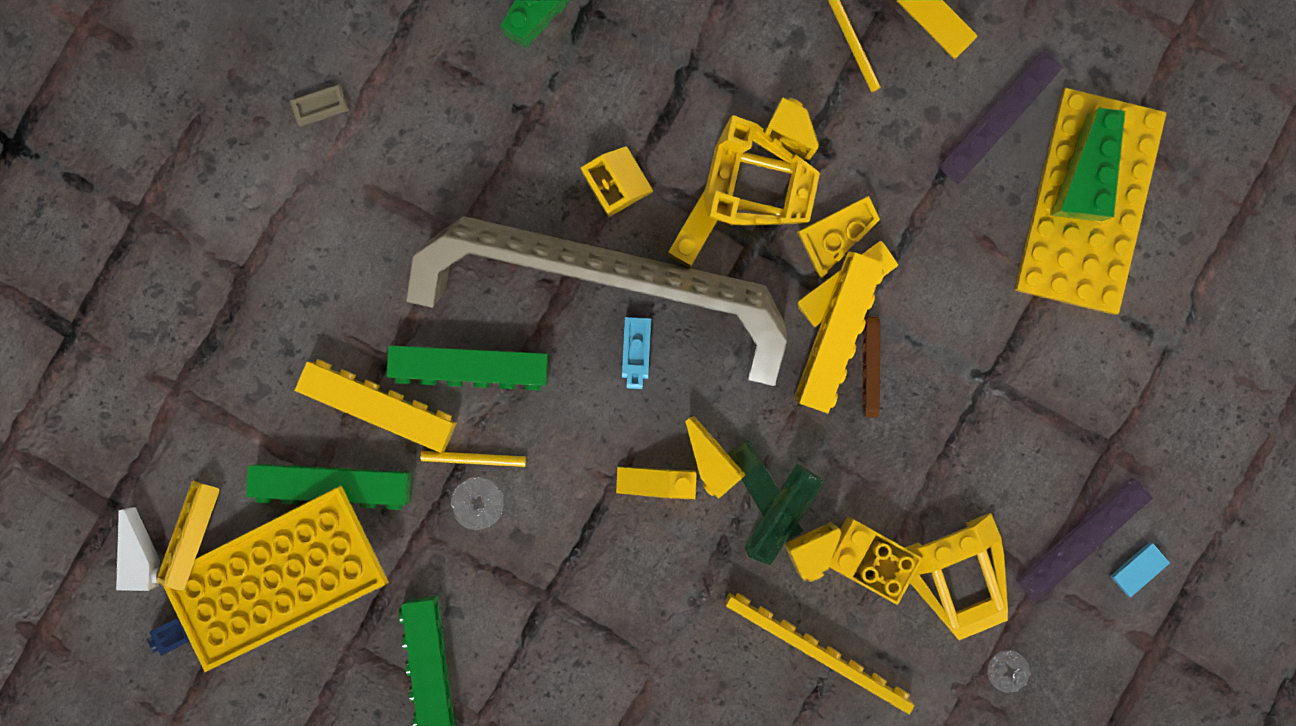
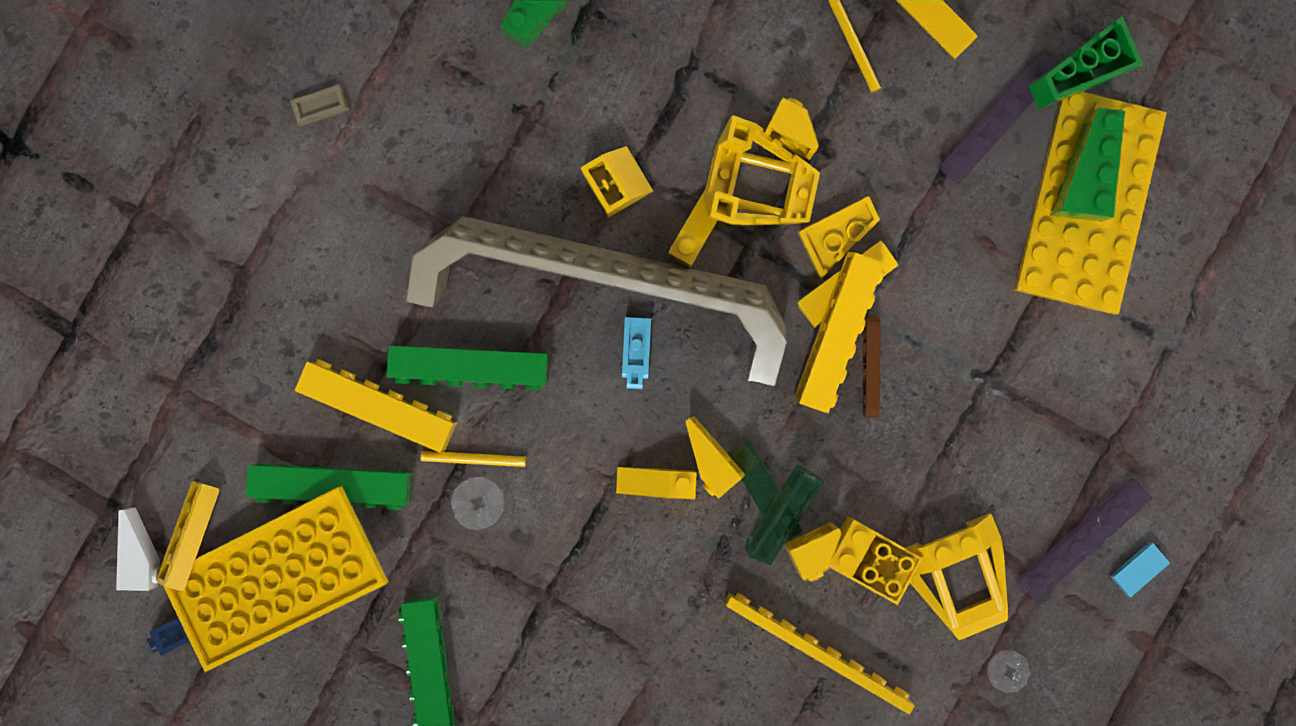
(1095, 62): none -> green wedge

